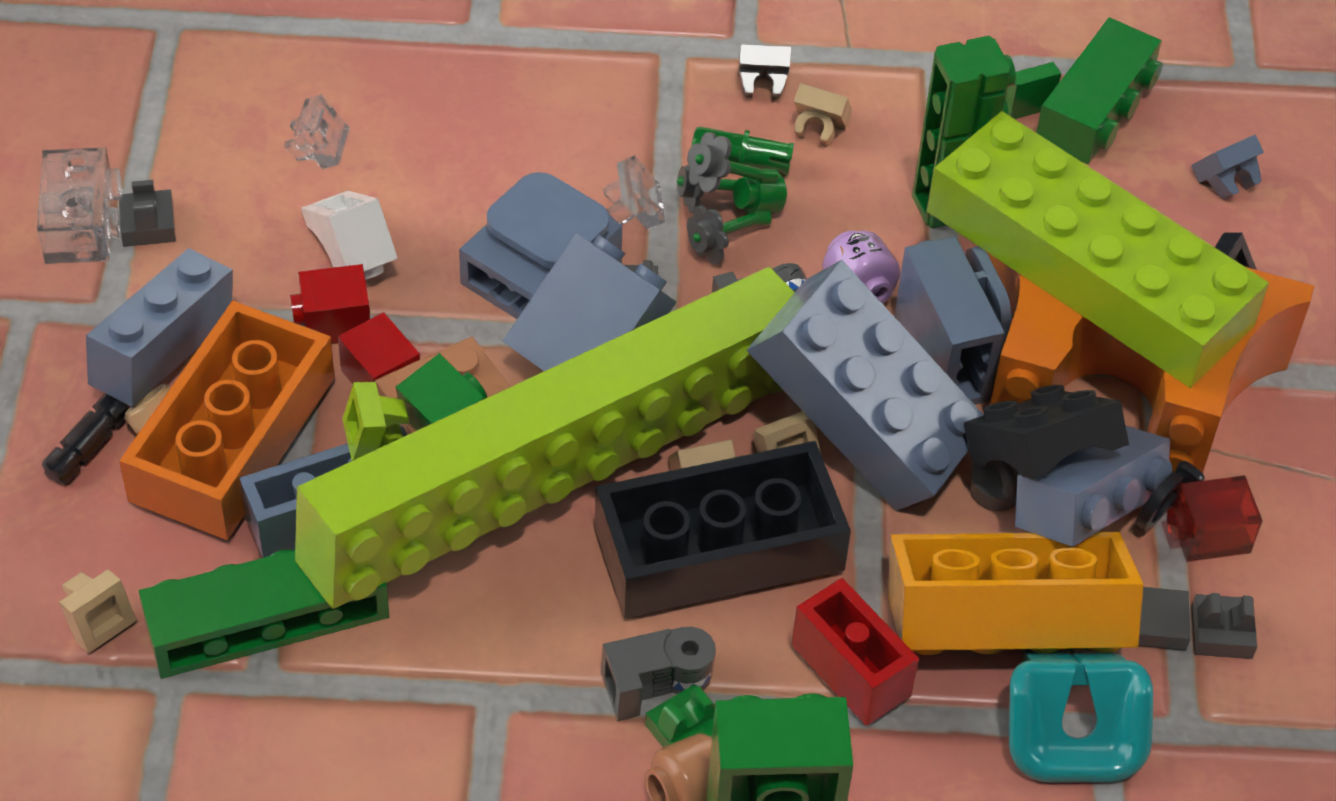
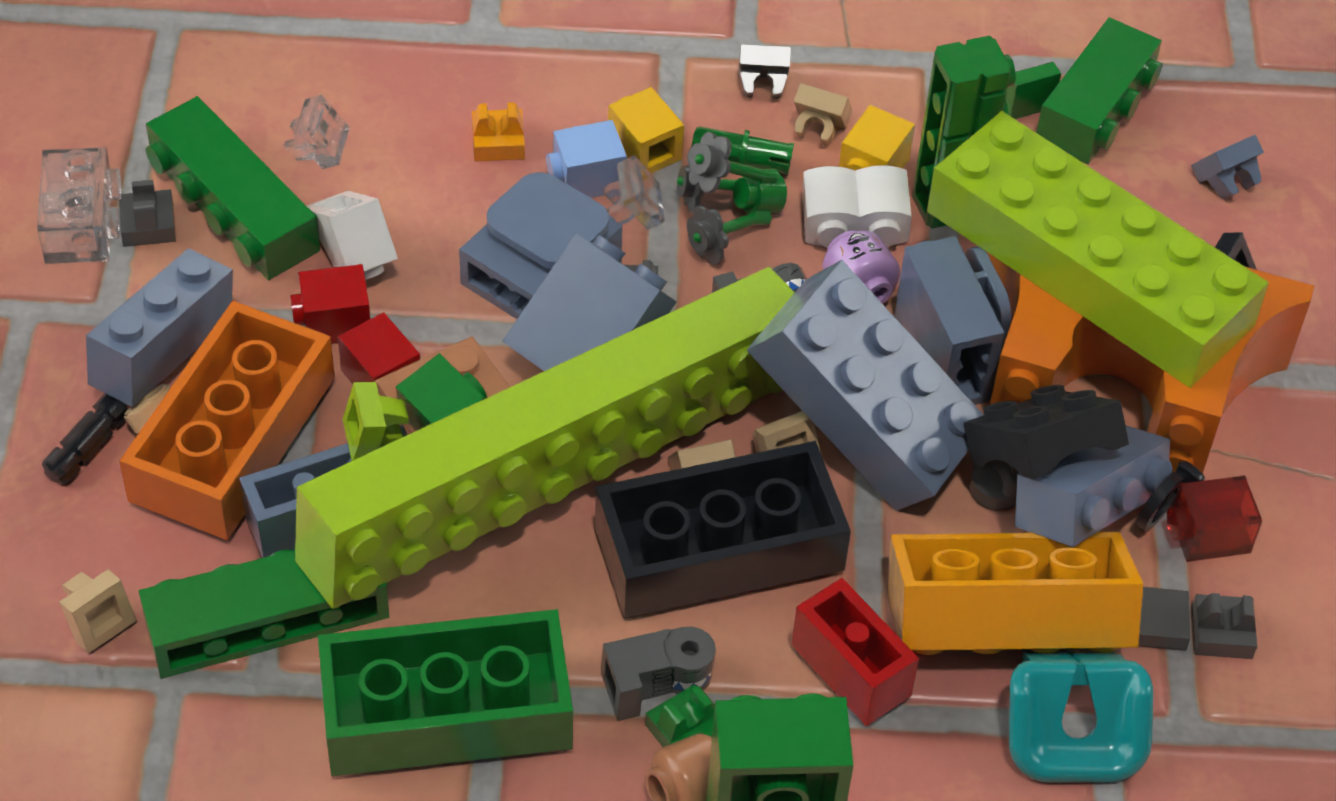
(232, 188): none -> green brick
(445, 692): none -> green brick
(498, 133): none -> light orange tile
(586, 157): none -> light blue brick
(648, 129): none -> yellow brick
(856, 200): none -> white brick
(877, 141): none -> yellow brick

